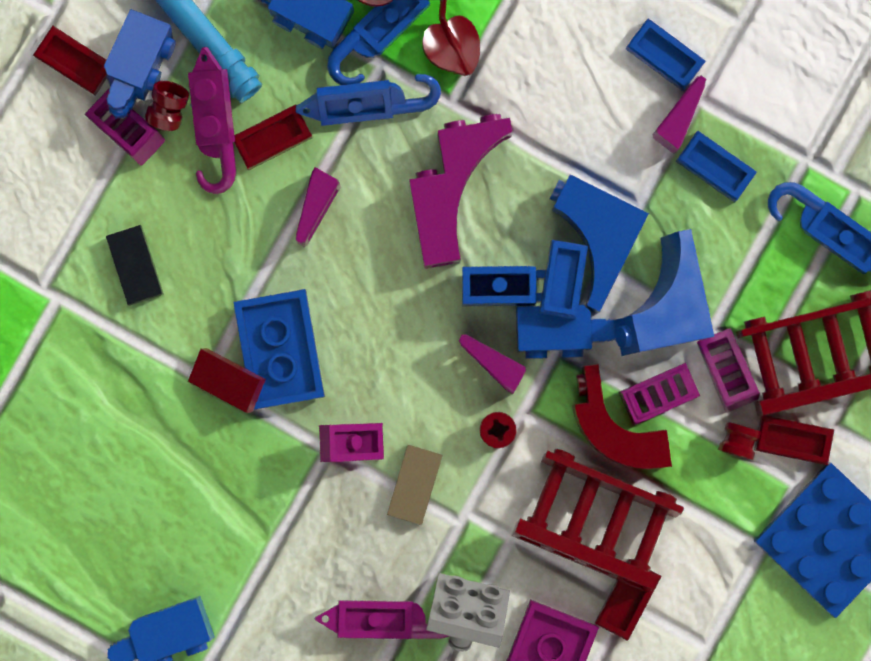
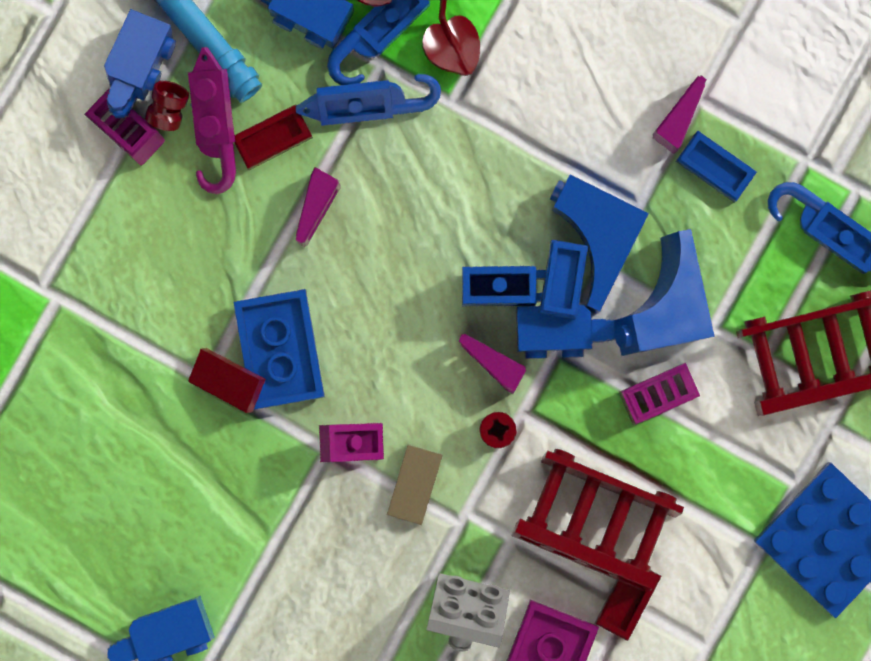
(72, 60): dark red tile -> none
(134, 265): black tile -> none
(378, 620): magenta plate -> none
(439, 195): magenta arch -> none
(624, 447): dark red arch -> none
(665, 54): blue tile -> none
(739, 440): dark red wheel -> none
(741, 399): magenta slope -> none
(794, 440): dark red tile -> none

